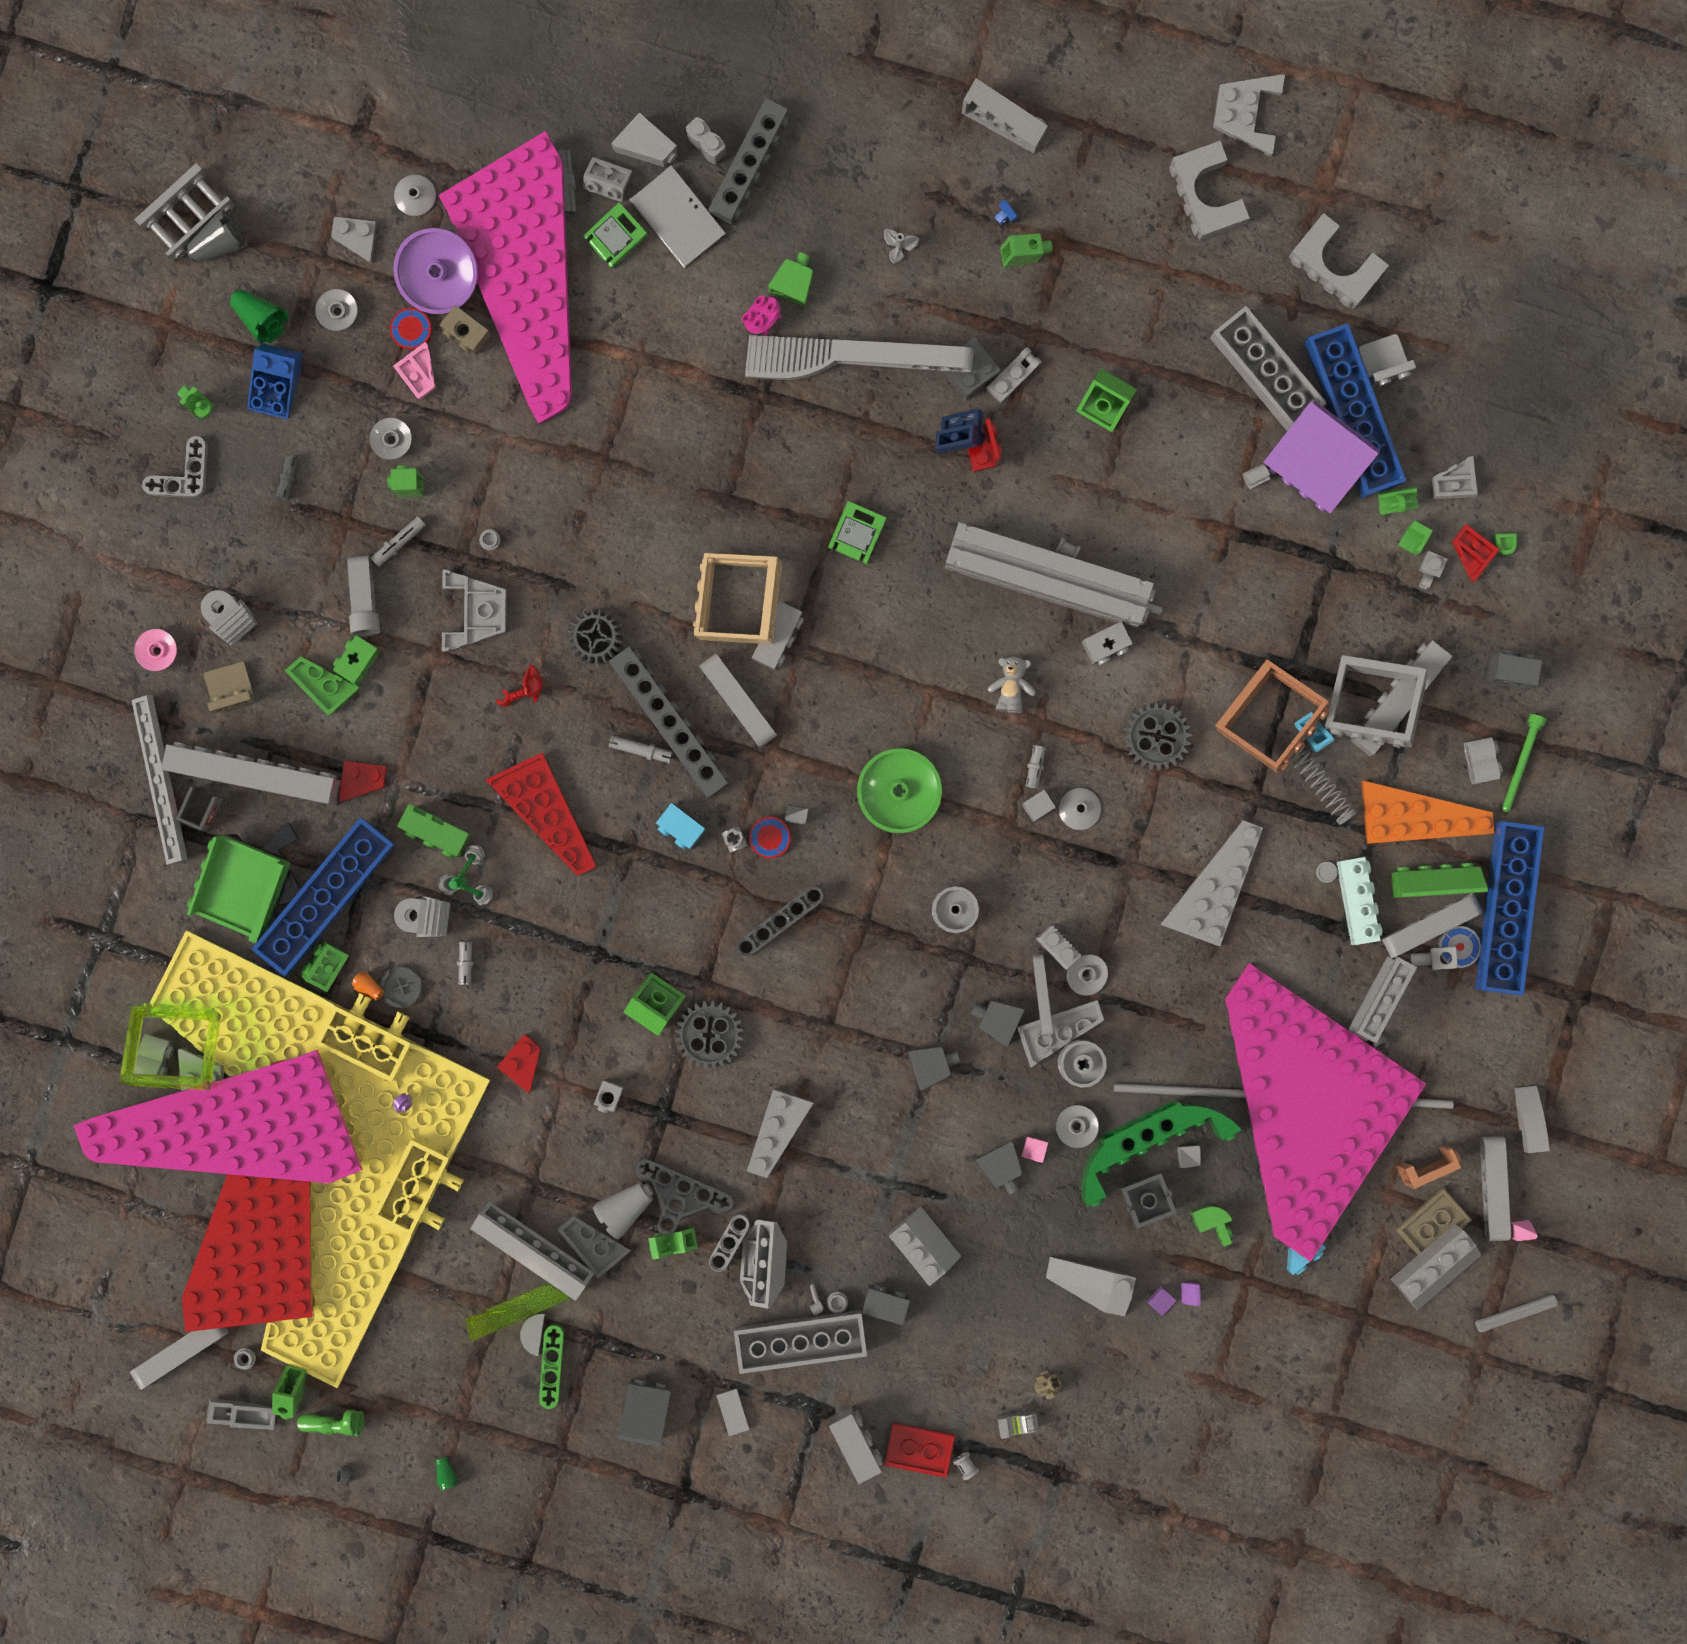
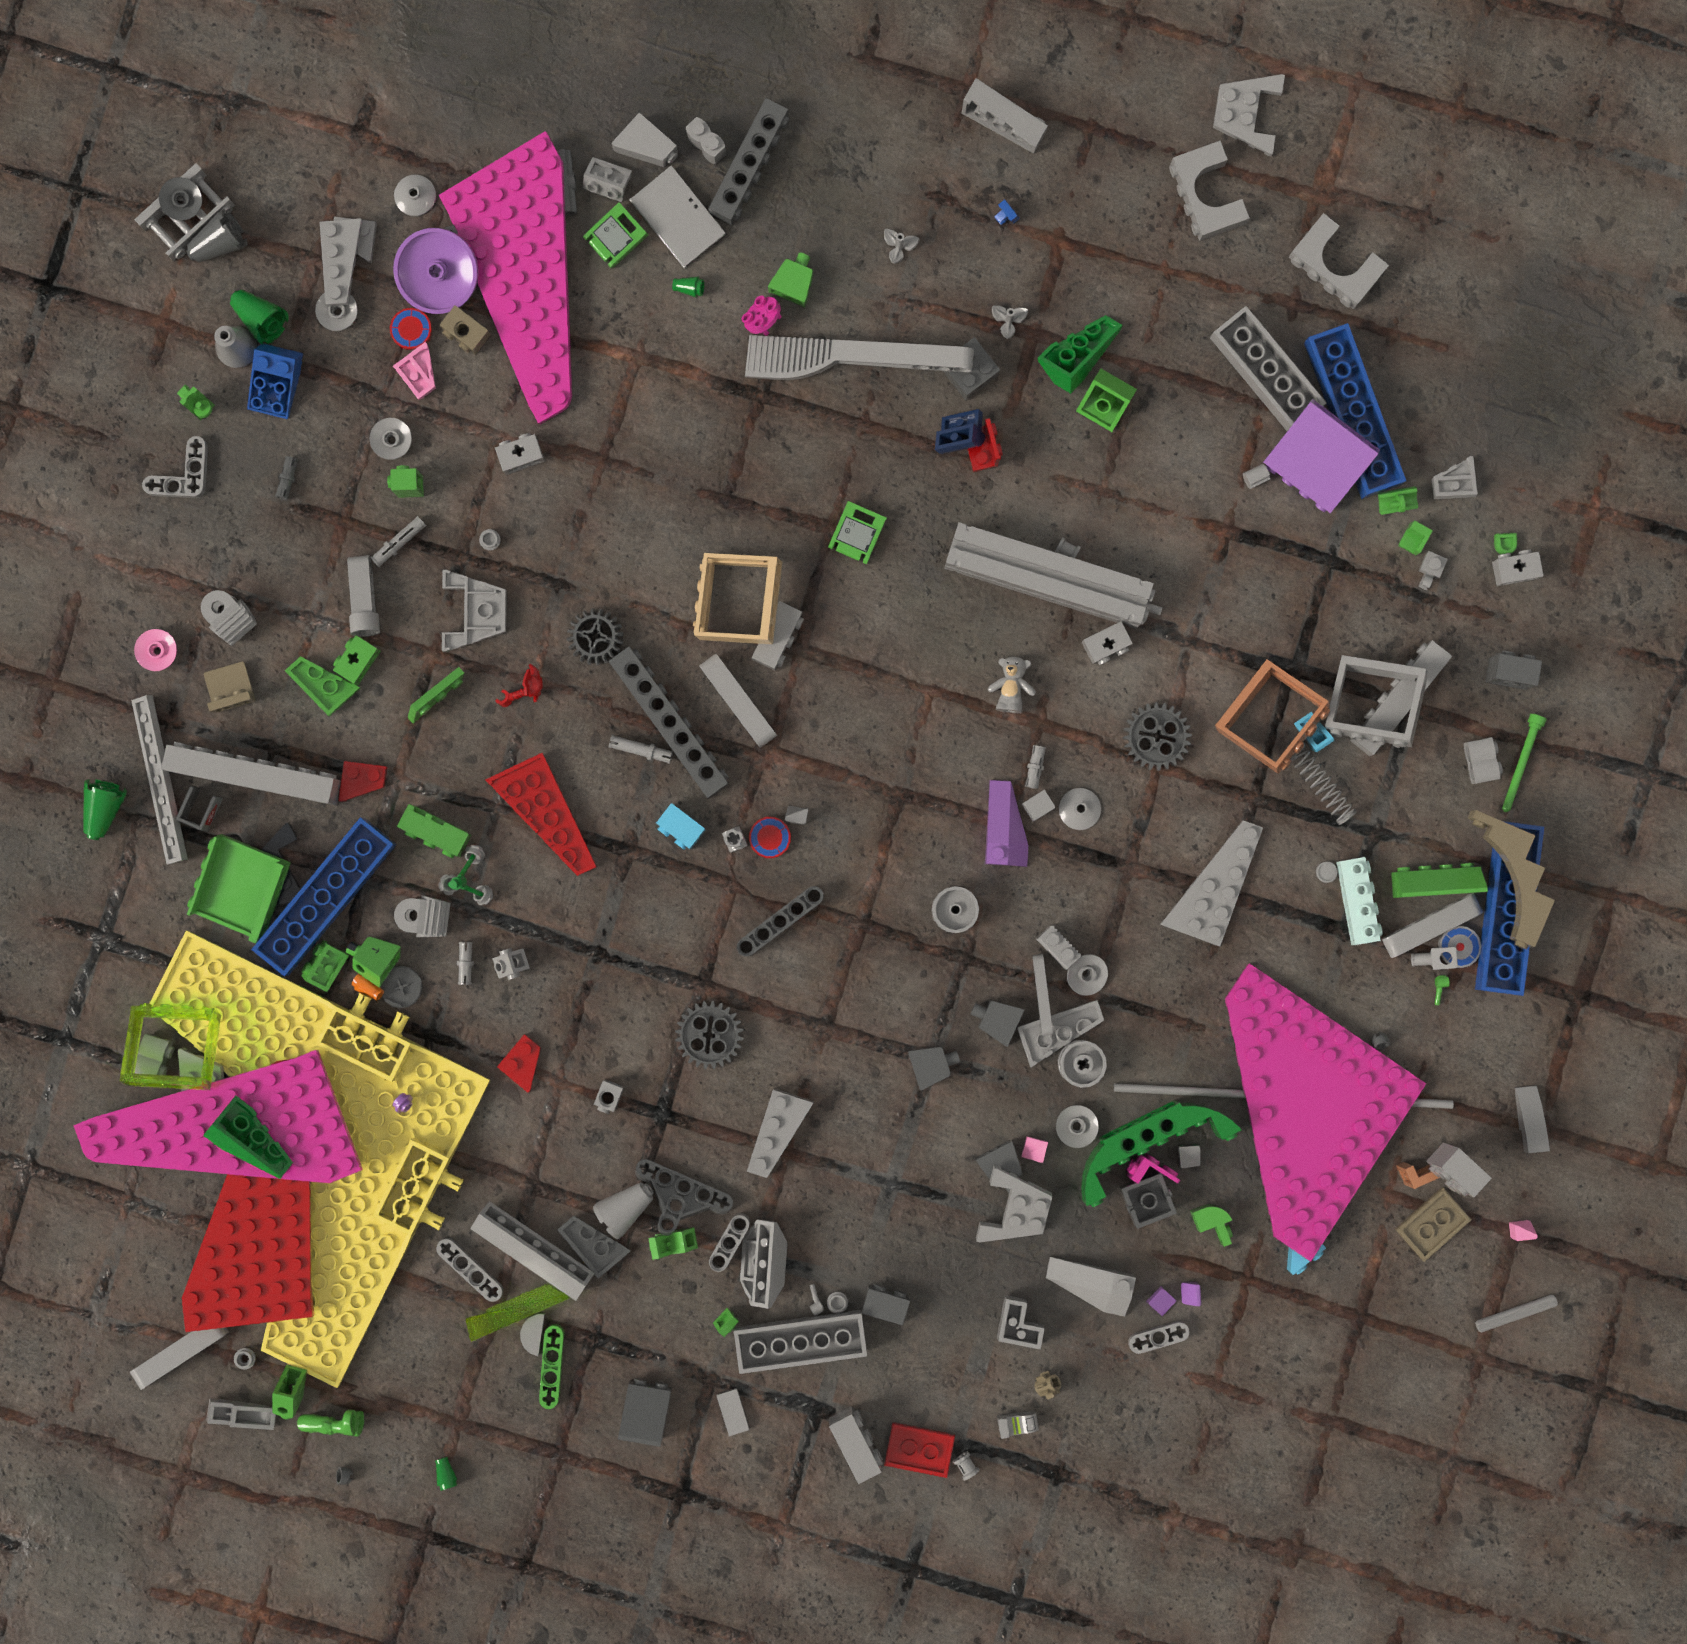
(100, 807): none -> green cone
(172, 191): none -> dark grey dish
(235, 346): none -> light grey cone
(245, 1137): none -> green wedge
(339, 251): none -> light grey wing
(374, 959): none -> bright green torso
(435, 695): none -> bright green wing
(467, 1272): none -> light grey beam
(510, 963): none -> light grey brick
(530, 453): none -> light grey brick
(654, 1004): bright green slope -> none
(690, 286): none -> green cone
(725, 1322): none -> bright green plate
(899, 790): bright green dish -> none
(924, 1246): light grey slope -> none
(1005, 832): none -> medium lavender wedge
(1011, 315): none -> light grey plant
(1013, 376): light grey plate -> none
(1013, 1327): none -> light grey brick
(1024, 249): bright green torso -> none
(1024, 1211): none -> light grey wing
(1074, 357): none -> green wedge
(1137, 1168): none -> dark pink bracket
(1166, 1342): none -> light grey beam
(1382, 999): light grey fence -> none
(1385, 360): light grey bracket -> none
(1406, 816): orange wing -> none
(1436, 1266): light grey slope -> none
(1440, 982): none -> bright green hand
(1458, 1170): none -> light grey brick
(1473, 551): red wing -> none
(1495, 1188): light grey beam -> none
(1506, 574): none -> light grey brick
(1513, 847): none -> dark tan arch

